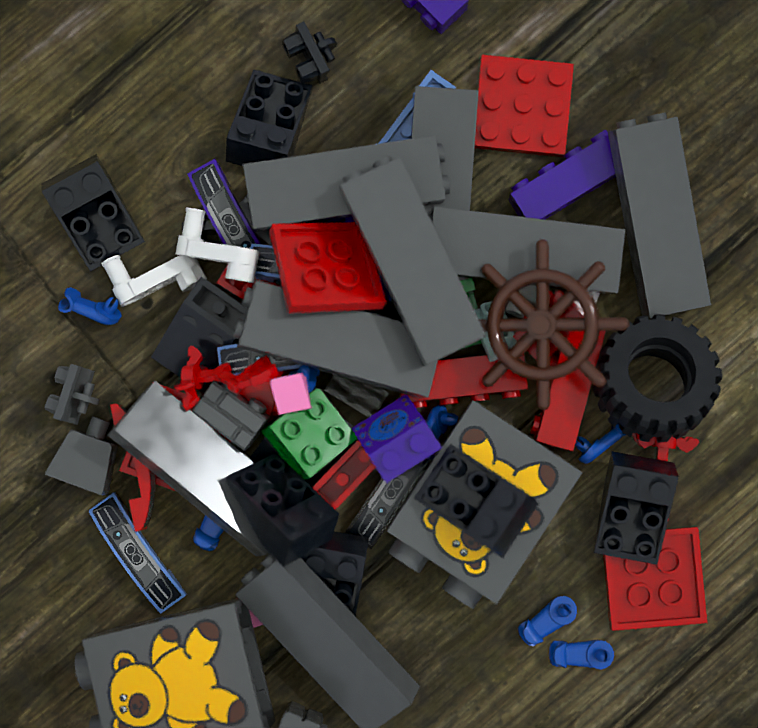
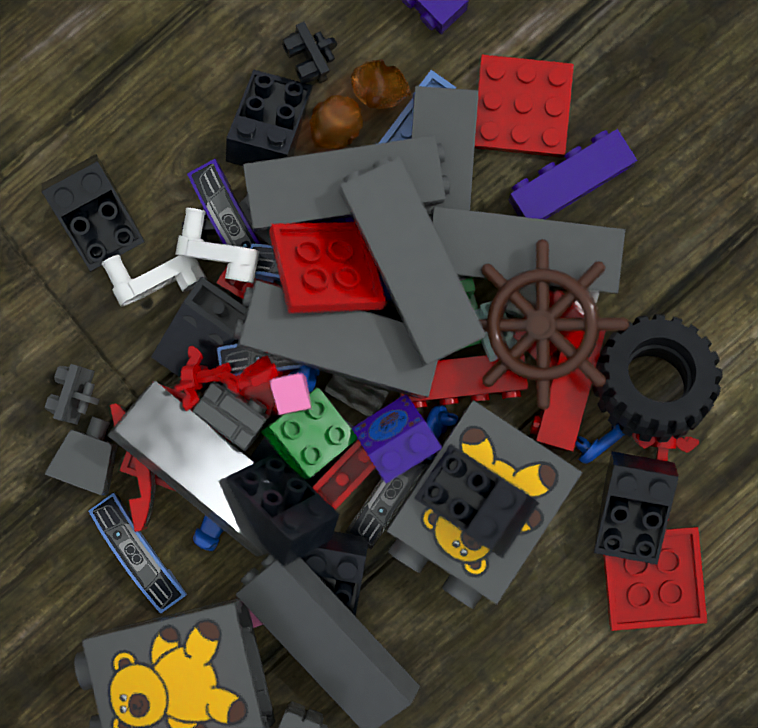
(101, 312): blue piece -> none
(335, 122): none -> clear orange hair
(379, 84): none -> clear orange hair
(553, 616): blue piece -> none
(589, 654): blue piece -> none
(659, 215): dark grey brick -> none

